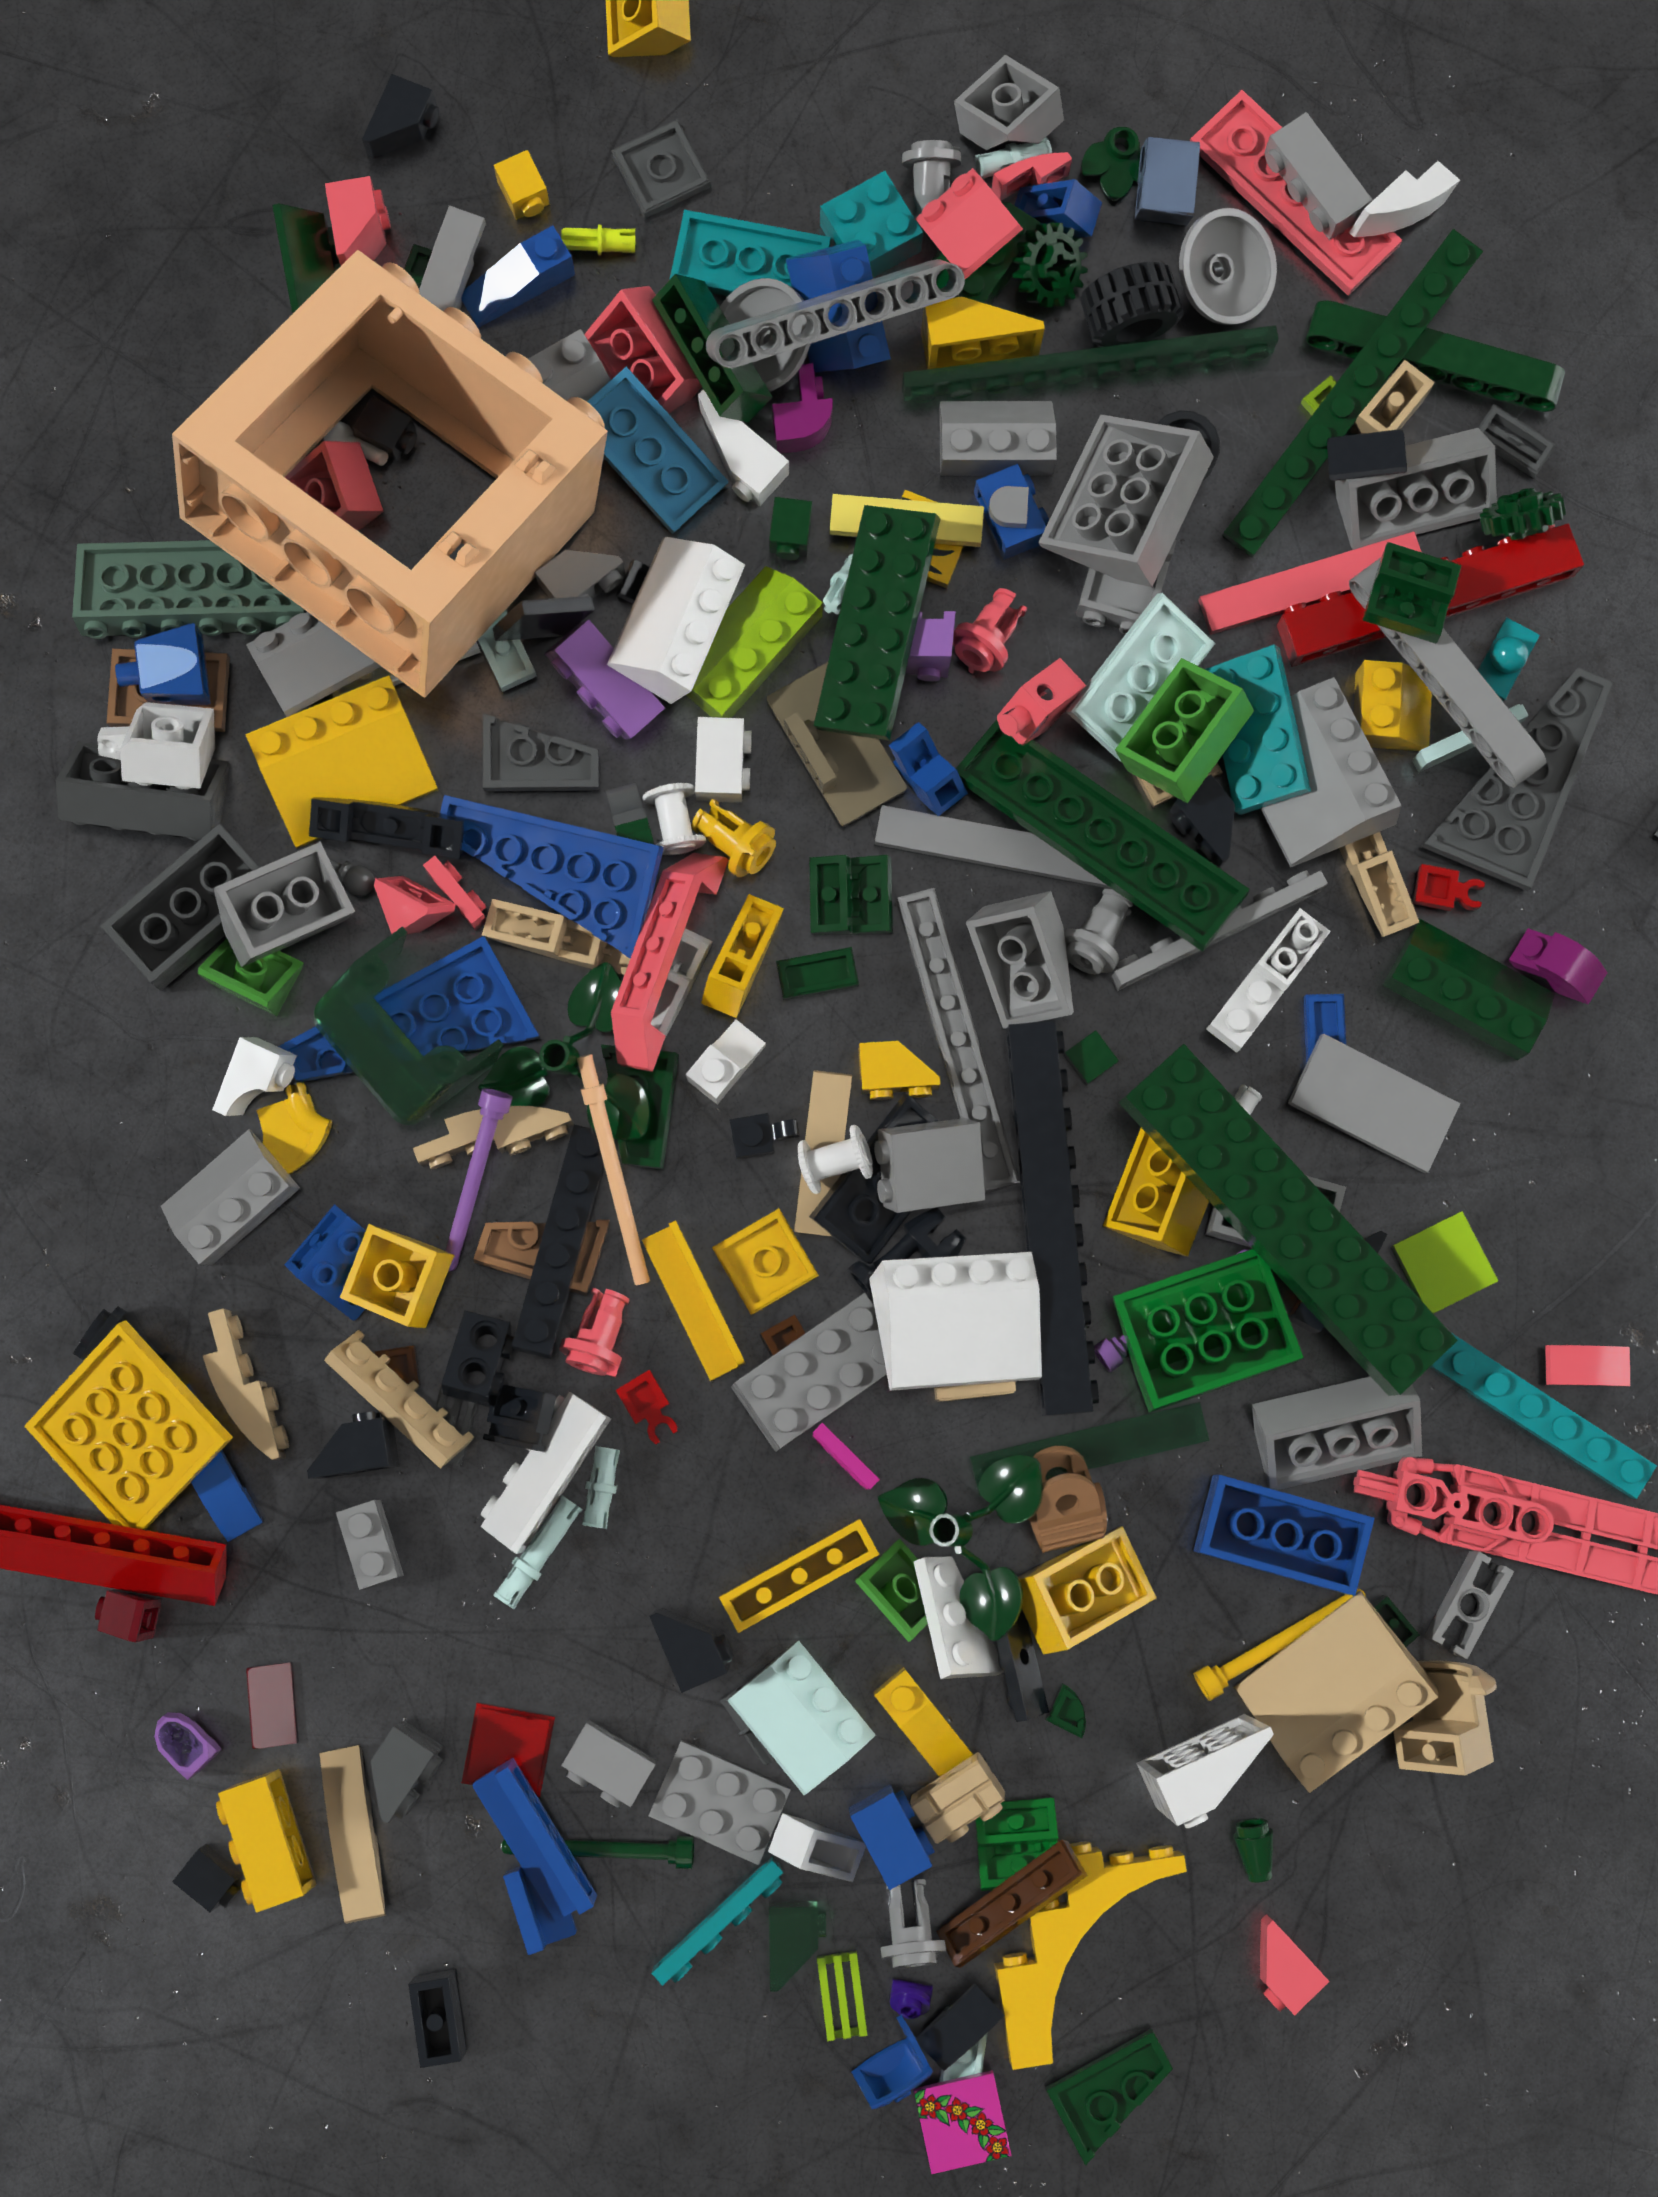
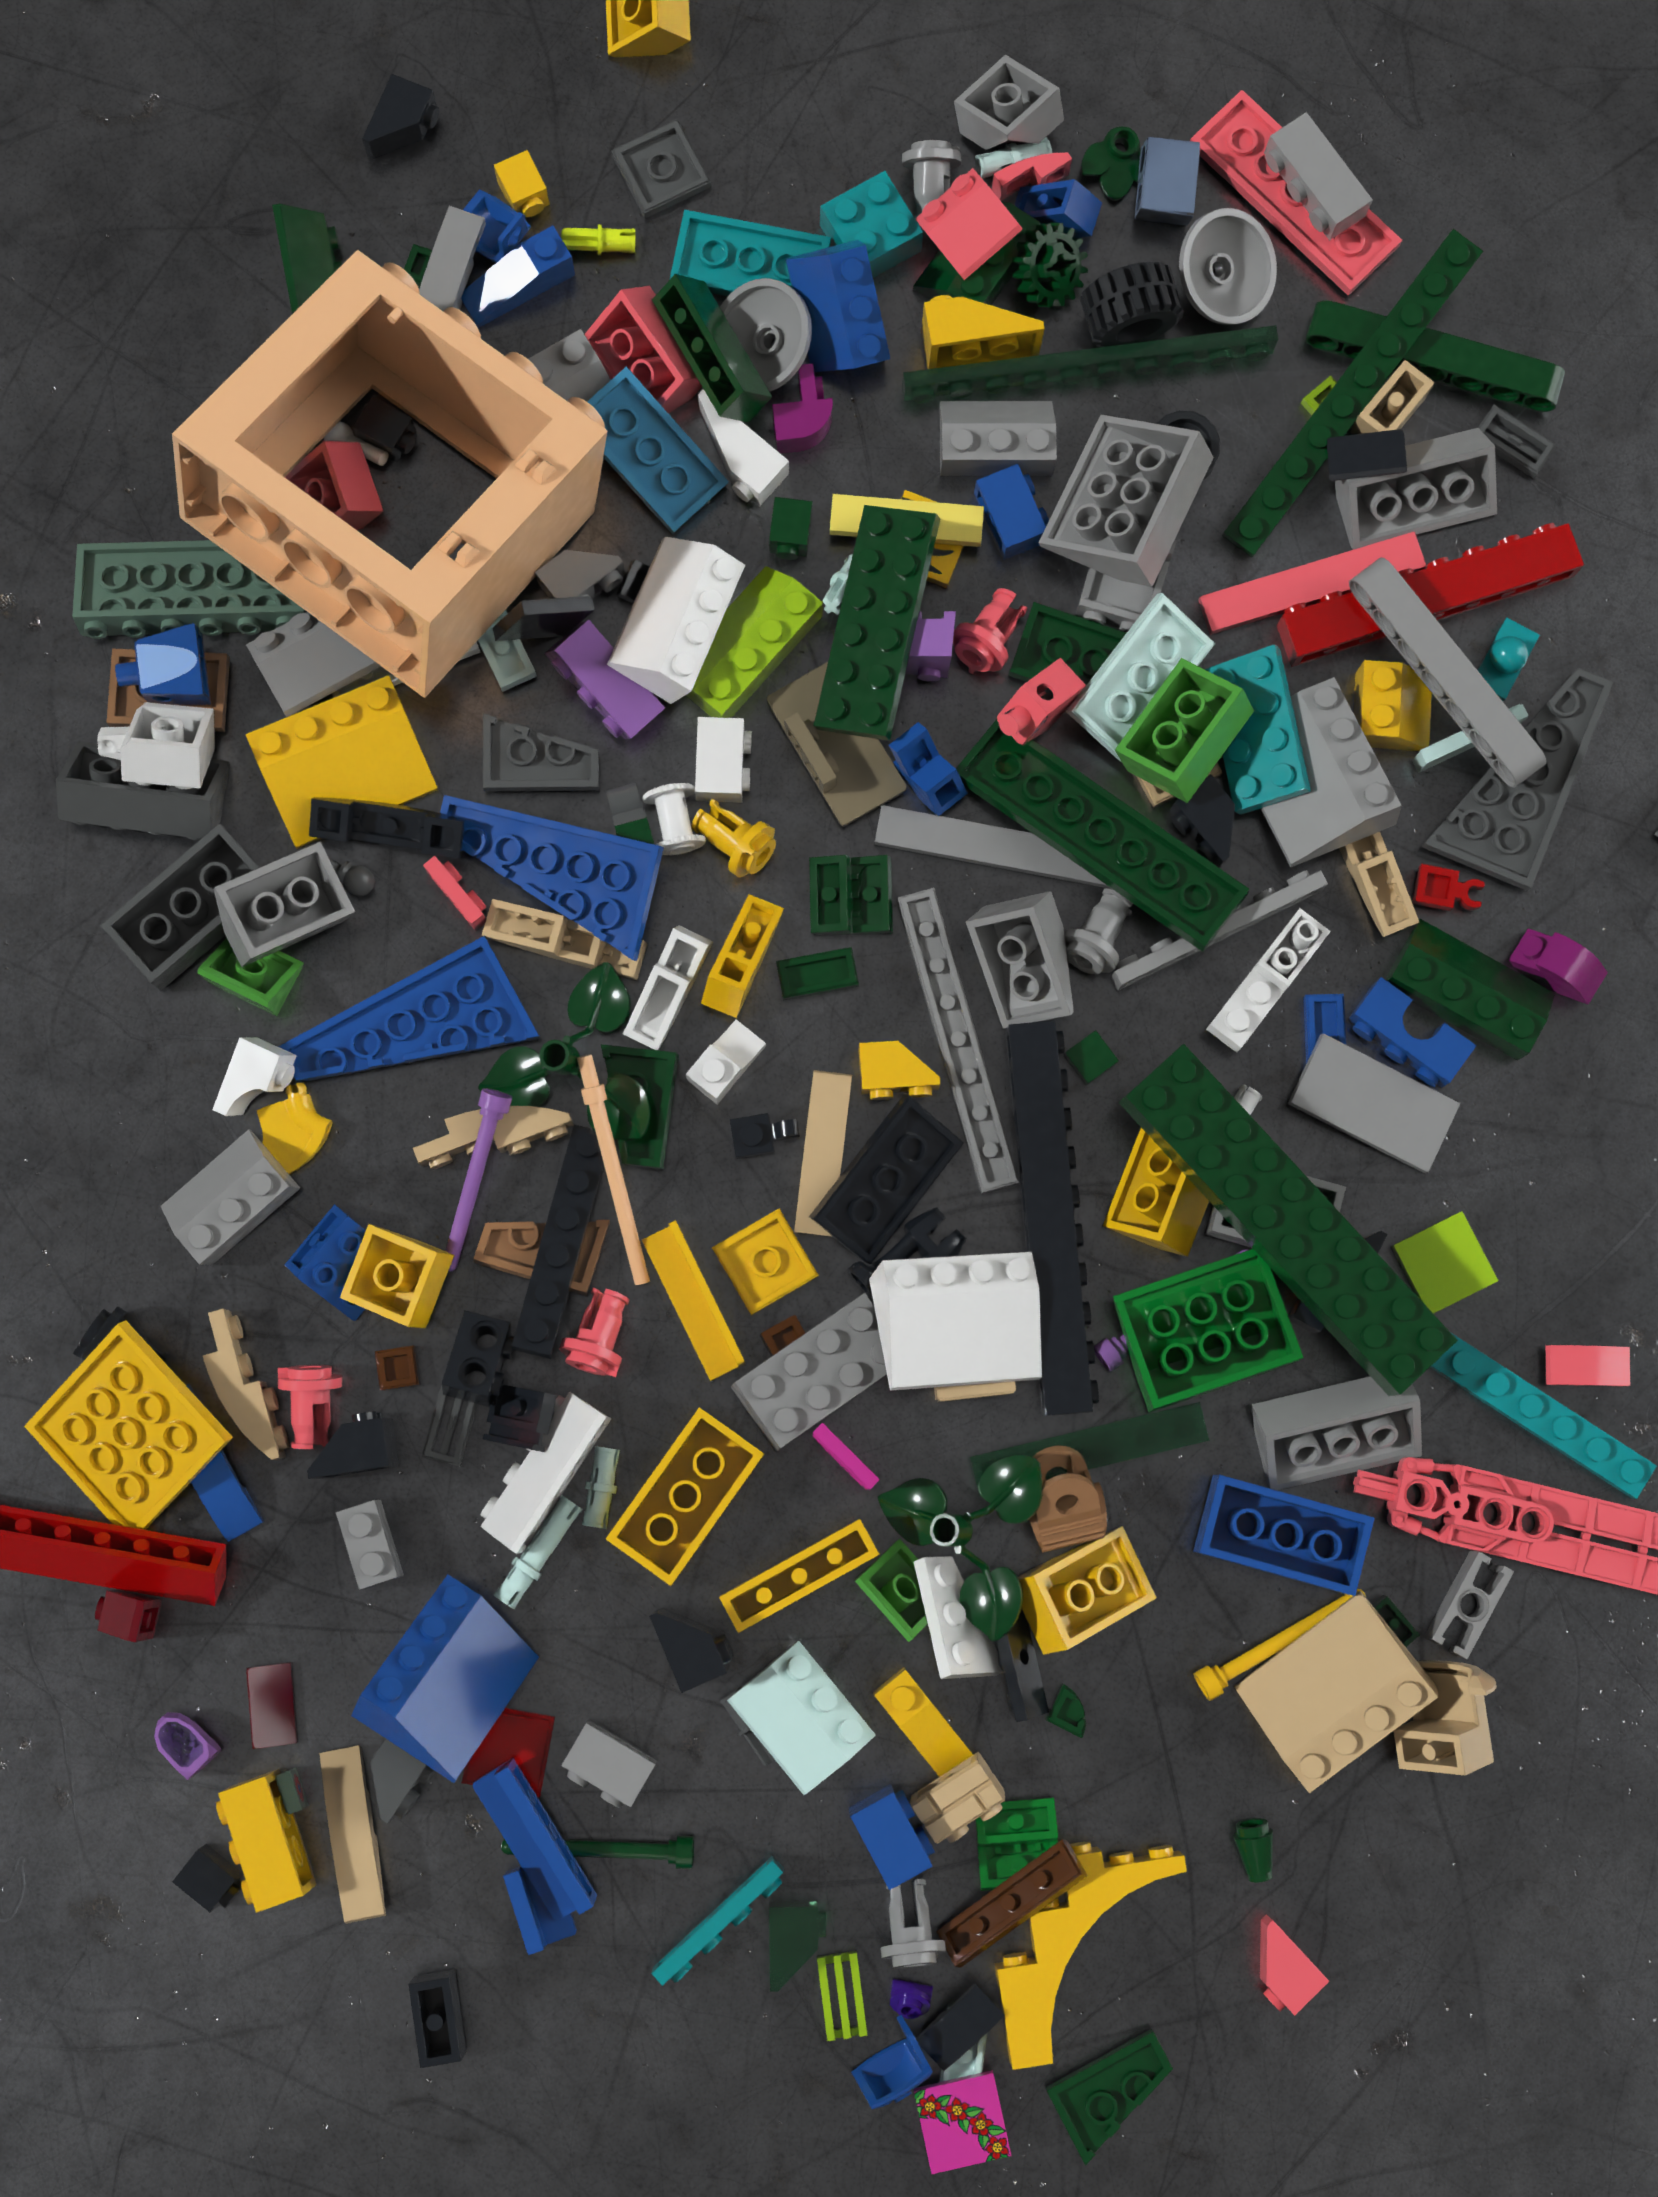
(291, 1790): none -> sand green tile
(309, 1402): none -> coral piece
(357, 217): coral slope -> none
(379, 1051): clear green windscreen -> none
(397, 1400): tan hinge -> none
(410, 904): coral slope -> none
(446, 1680): none -> blue slope
(503, 225): none -> blue piece
(634, 1036): coral slope -> none
(644, 1401): red plate -> none
(685, 1496): none -> yellow brick
(719, 1802): light grey plate -> none
(816, 1848): white slope -> none
(835, 1159): white hose -> none
(853, 313): light grey beam -> none
(930, 1165): light grey brick -> none
(1009, 506): light grey tile -> none
(1057, 635): none -> dark green plate
(1202, 1770): white slope -> none
(1381, 1018): none -> blue arch
(1406, 202): white slope -> none
(1411, 592): dark green slope -> none
(1522, 514): dark green gear -> none

